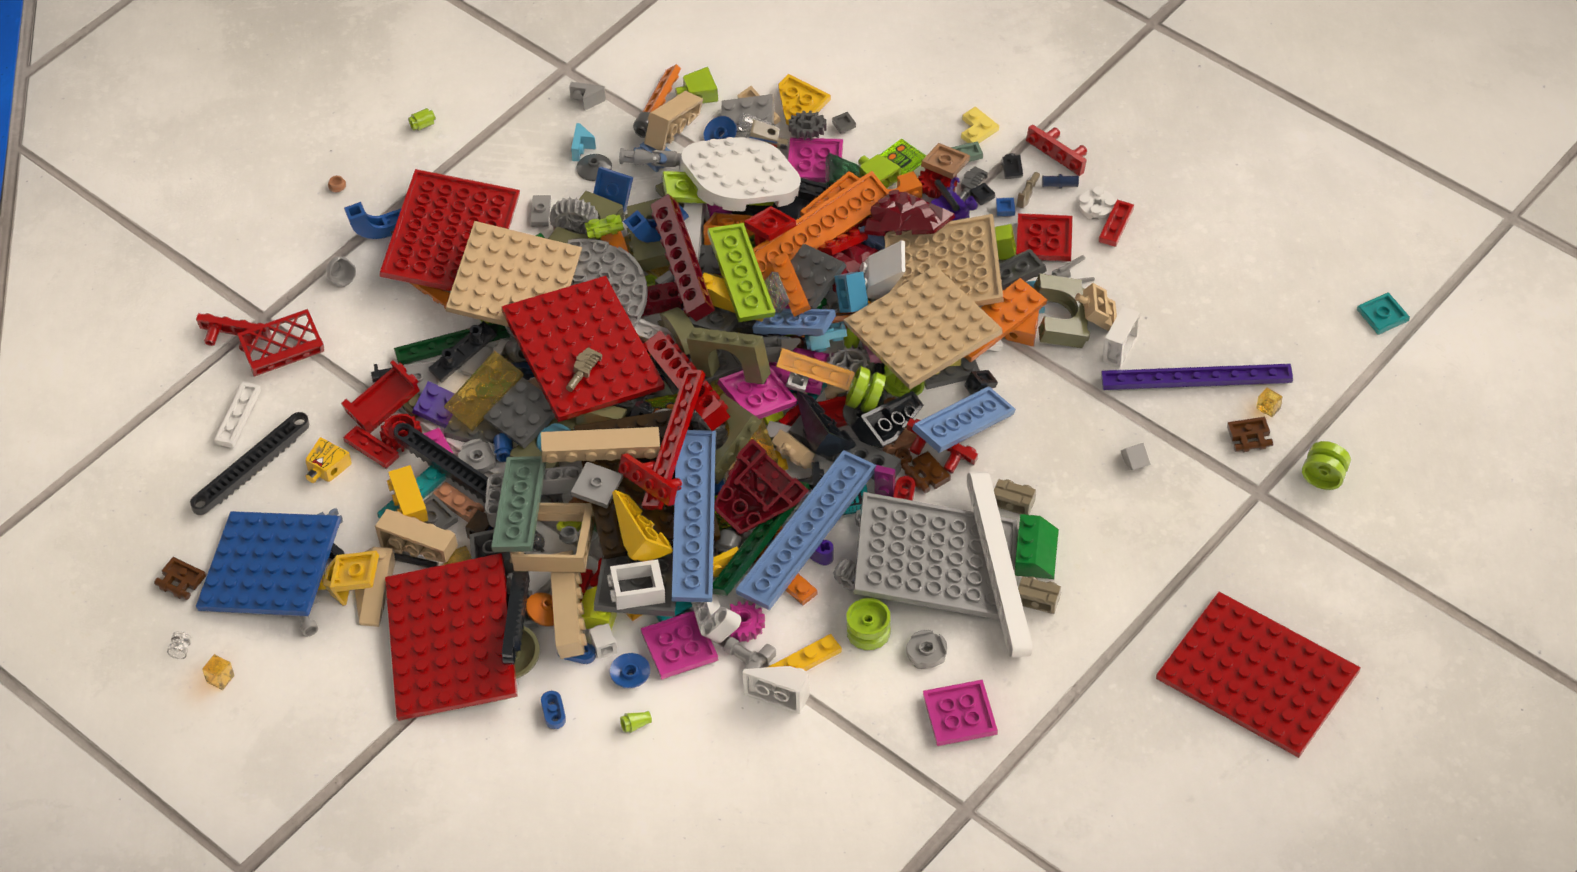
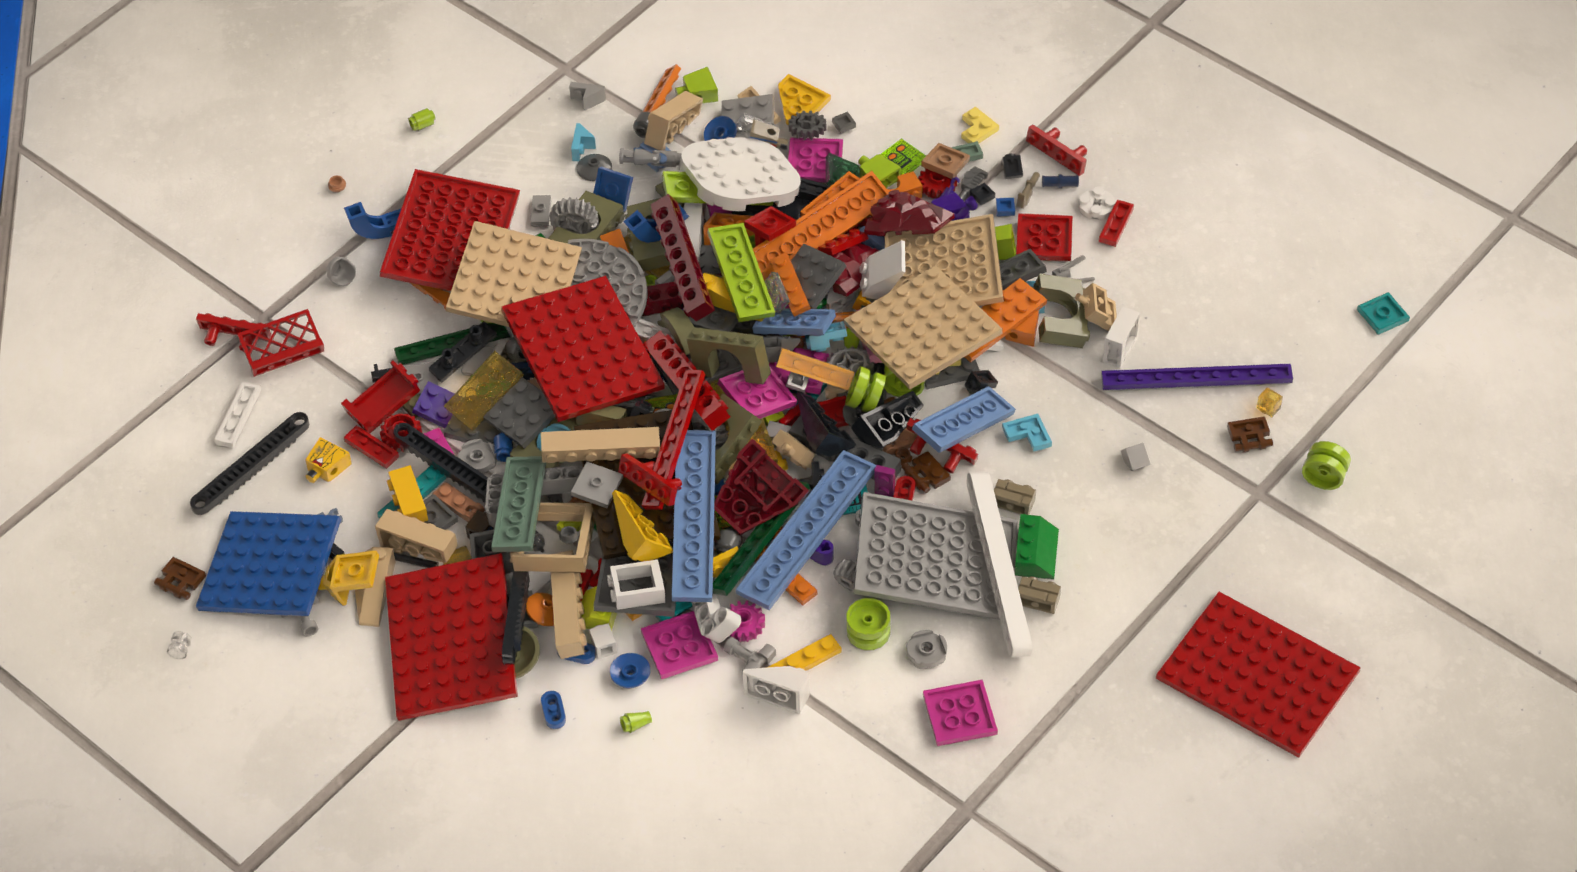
(218, 672): clear yellow brick -> none
(583, 365): dark tan piece -> none
(605, 226): lime plate -> none
(851, 291): dark azure brick -> none
(946, 195): black bar -> none
(1029, 427): none -> medium azure plate

